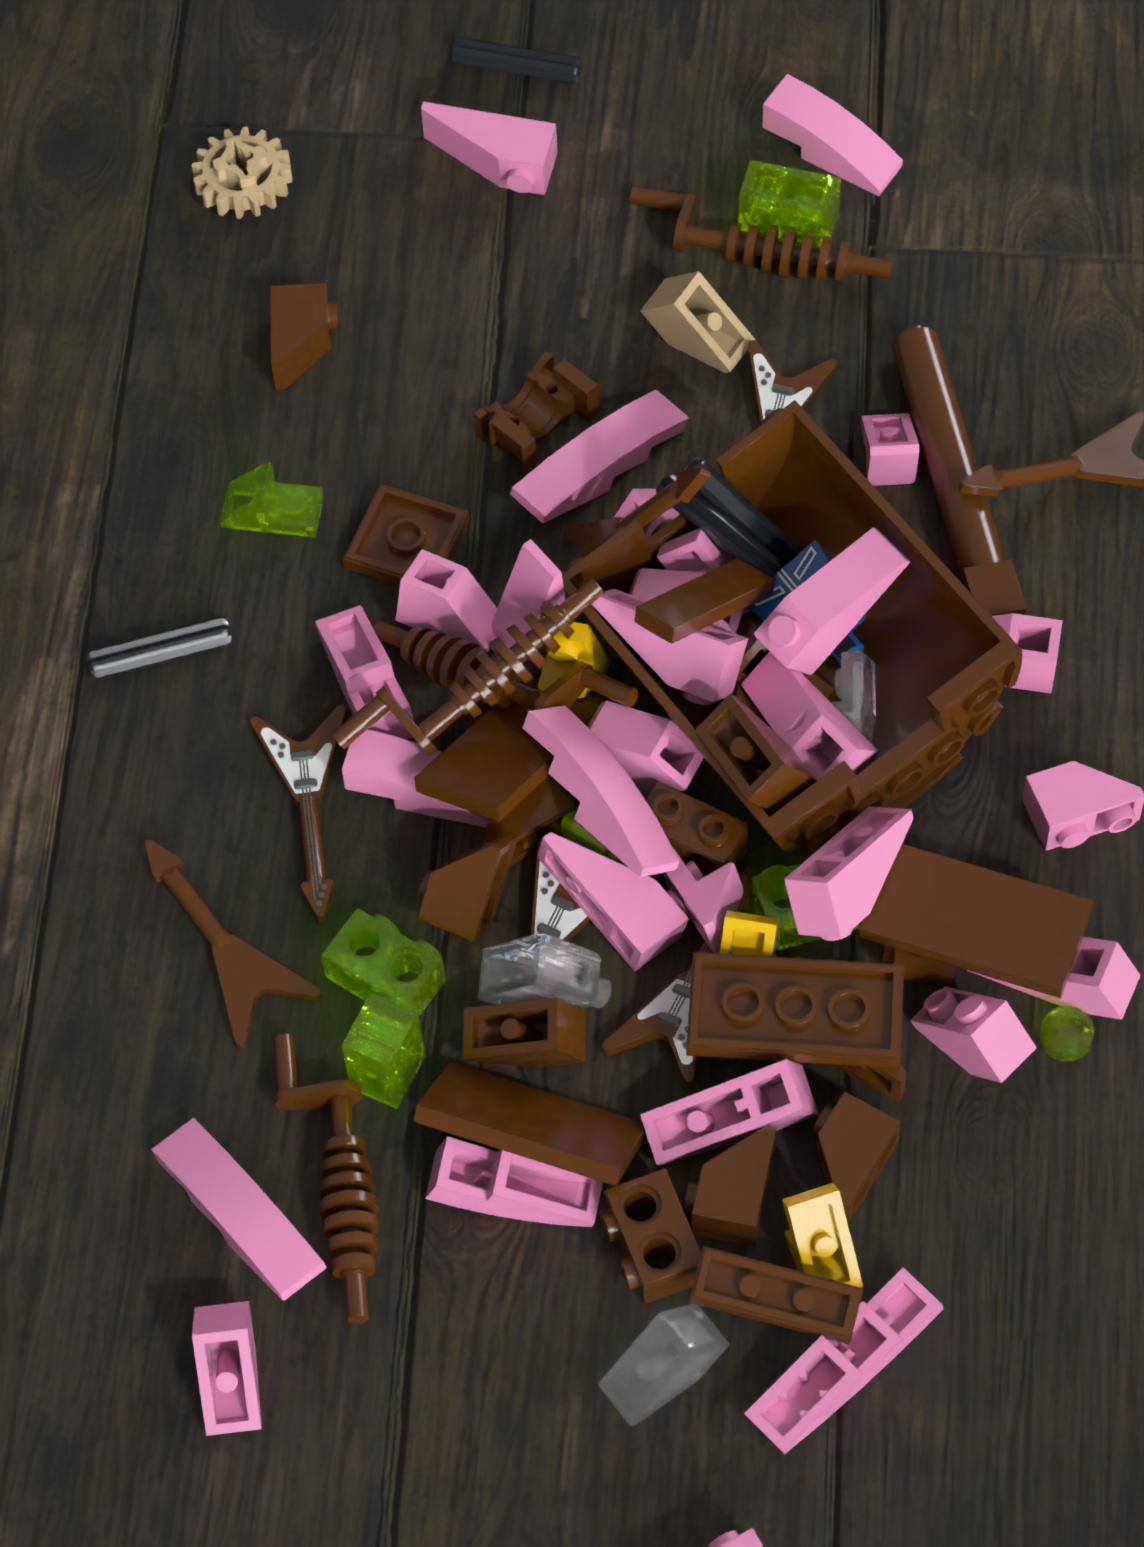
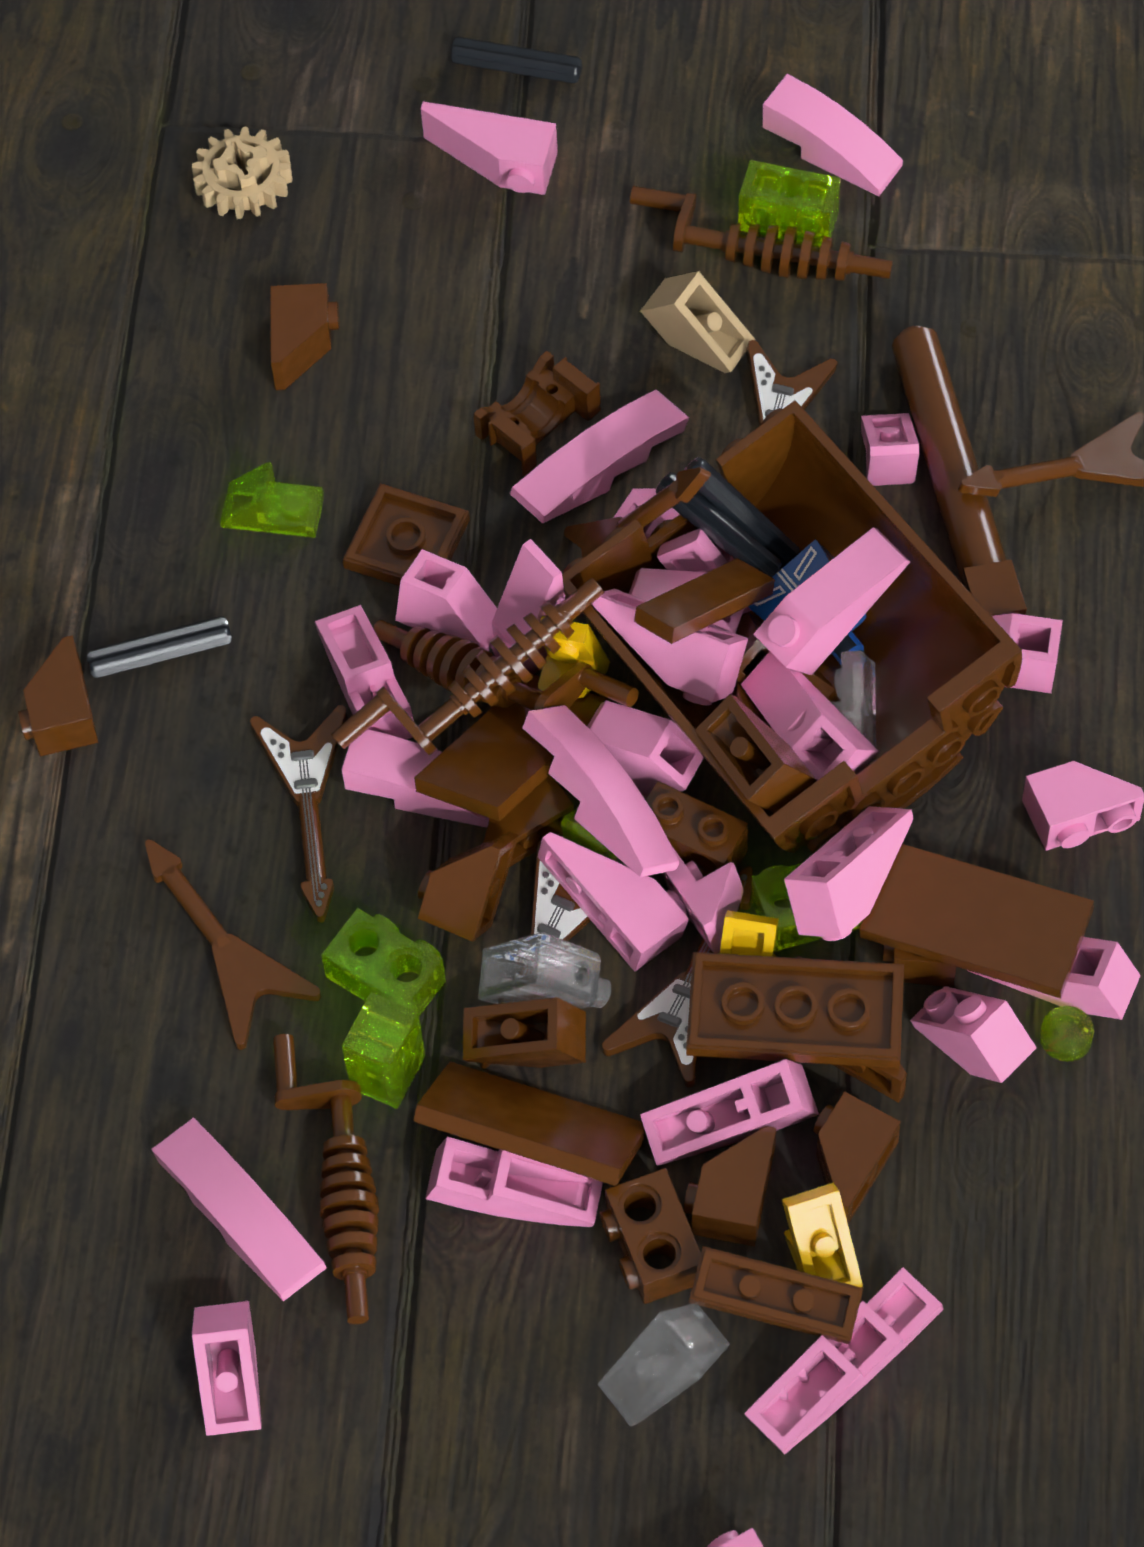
(58, 703): none -> reddish brown slope

